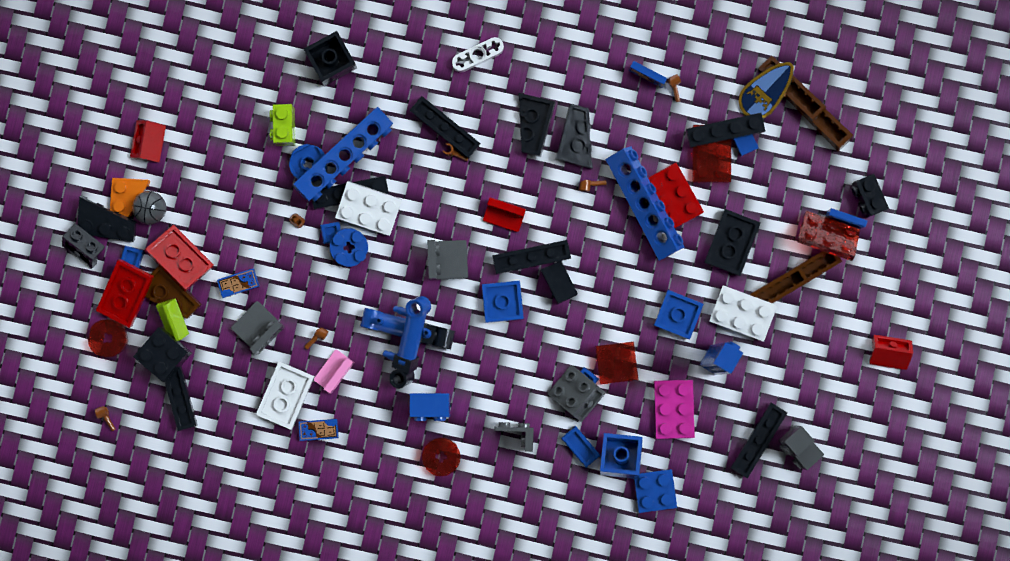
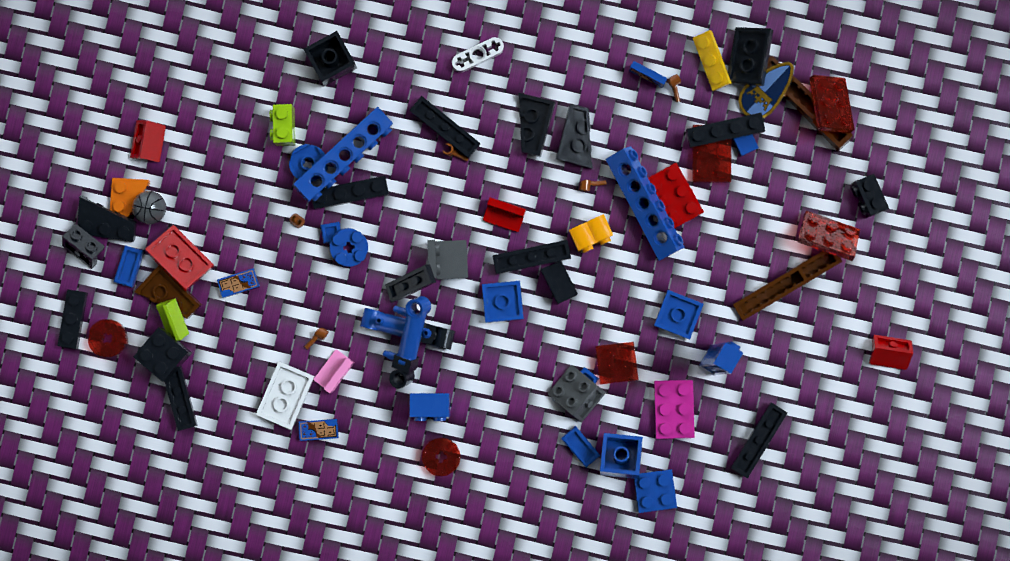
(72, 319): none -> black plate
(103, 412): dark orange hand -> none
(124, 293): red plate -> none
(257, 327): dark grey bracket -> none
(368, 208): white plate -> none
(410, 283): none -> black plate
(526, 440): dark grey bracket -> none
(591, 233): none -> light orange brick
(712, 60): none -> yellow plate
(732, 242): black plate -> none
(743, 313): white plate -> none
(750, 56): none -> black tile
(801, 447): dark grey brick -> none
(831, 104): none -> clear red plate
(846, 218): blue tile -> none

